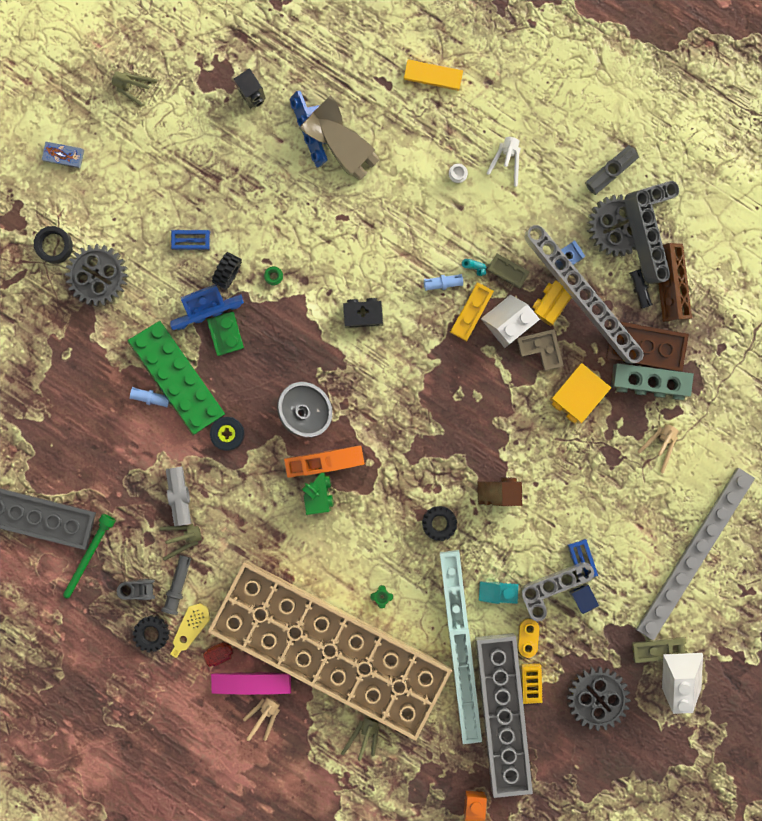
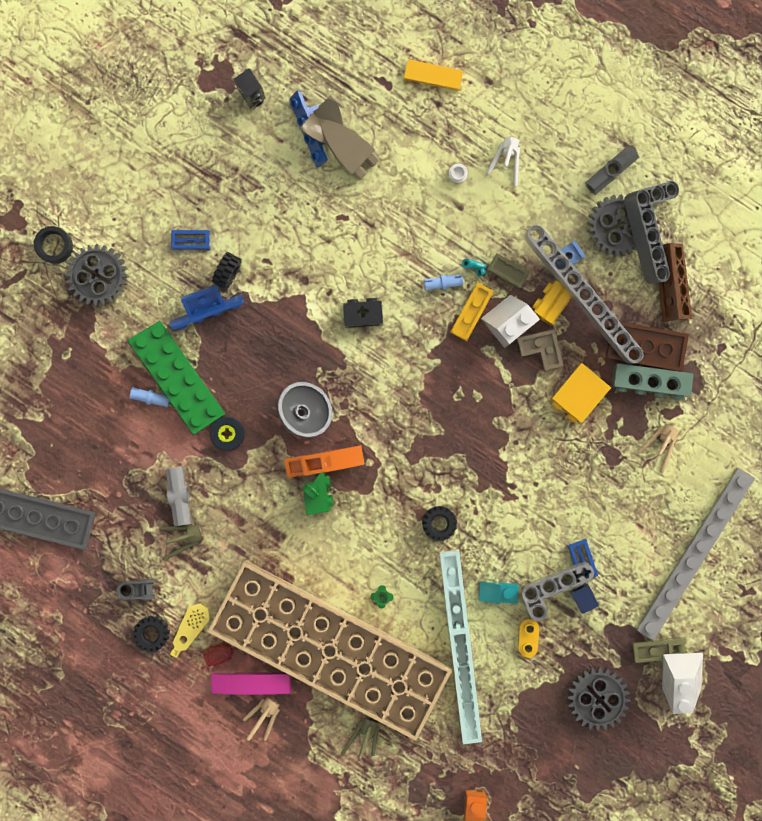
(63, 155): tile -> none
(106, 523): green piece -> none
(124, 80): olive plant -> none
(175, 592): dark grey pin -> none
(225, 334): green plate -> none
(269, 271): green plate -> none
(500, 493): reddish brown wedge -> none
(503, 715): light grey brick -> none
(531, 668): yellow slope -> none
(640, 288): black pin -> none

